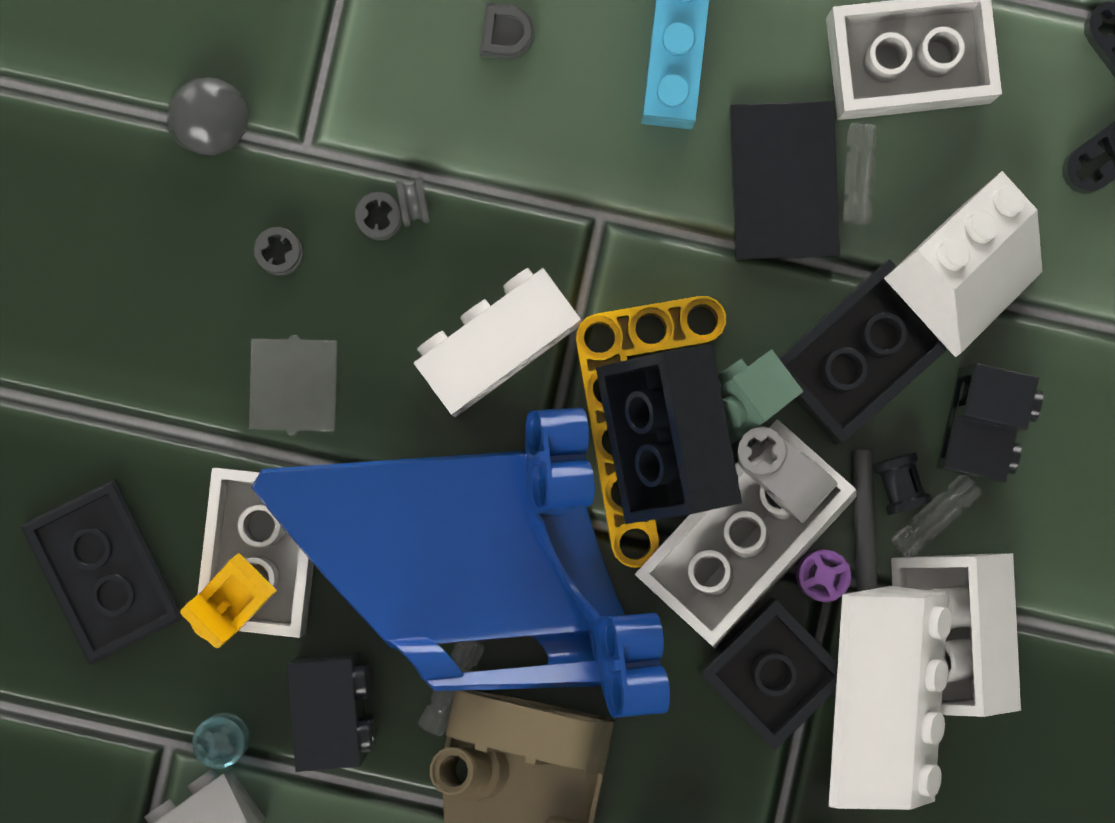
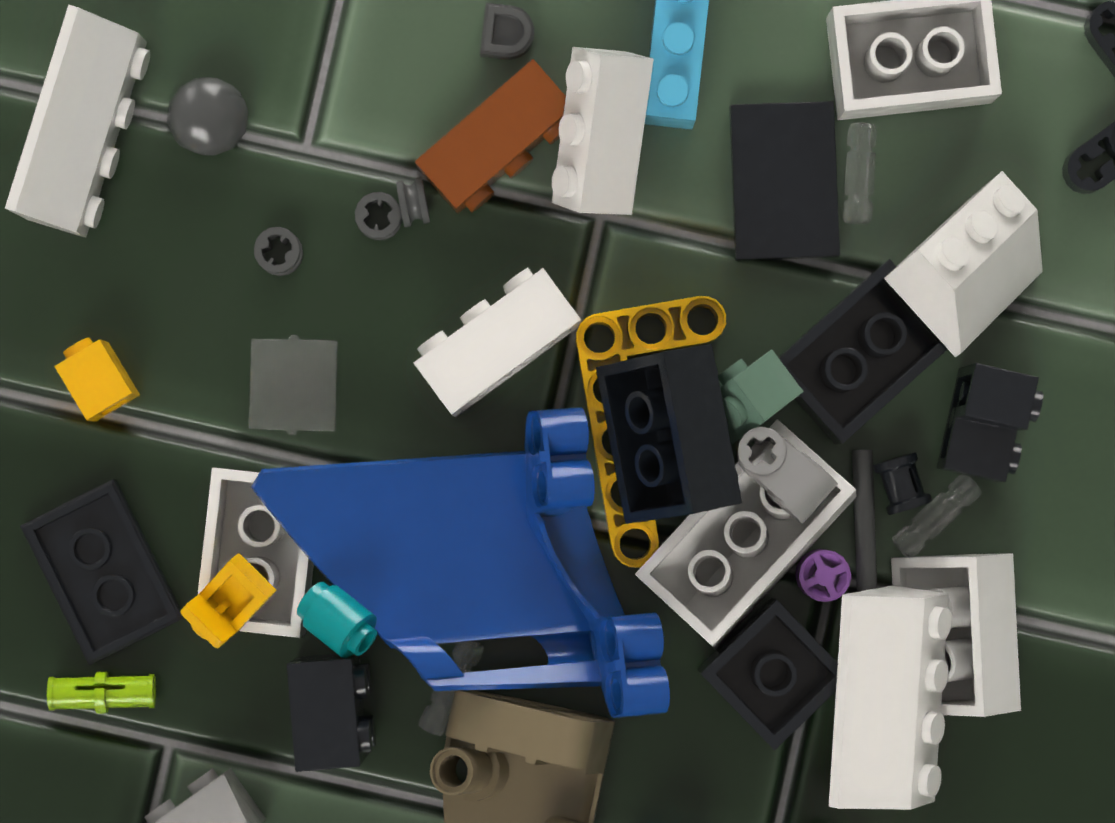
(78, 123): none -> white slope
(96, 378): none -> yellow brick
(101, 692): none -> lime pin
(215, 749): clear light blue wheel -> none
(337, 620): none -> teal brick
(495, 139): none -> dark orange brick
(601, 131): none -> white brick

